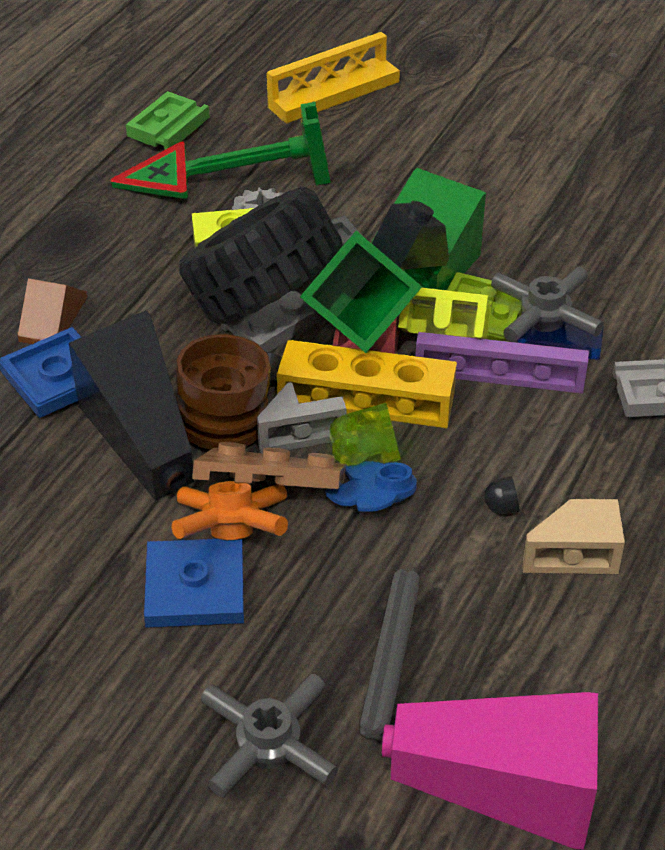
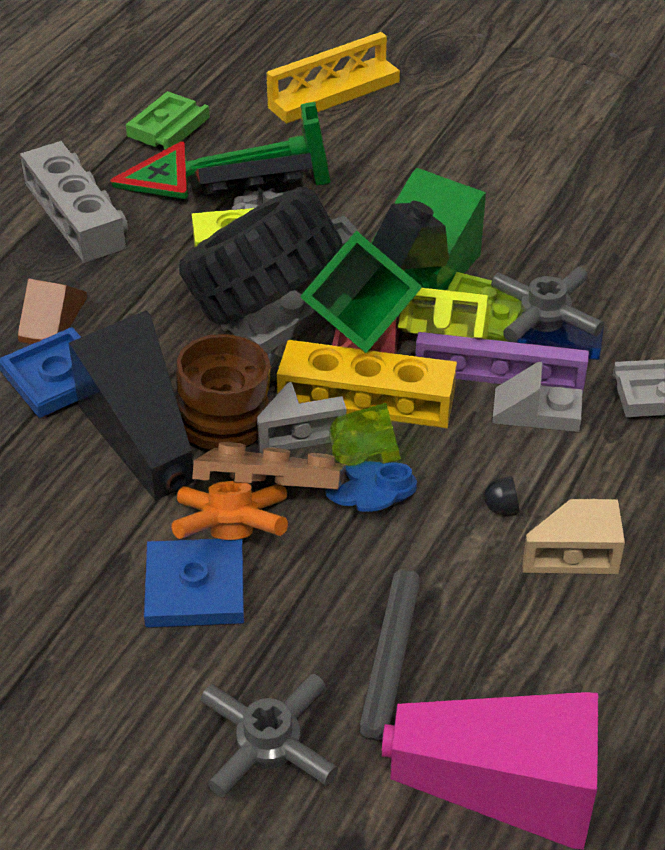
(74, 201): none -> light grey brick
(251, 174): none -> black plate
(528, 404): none -> light grey slope

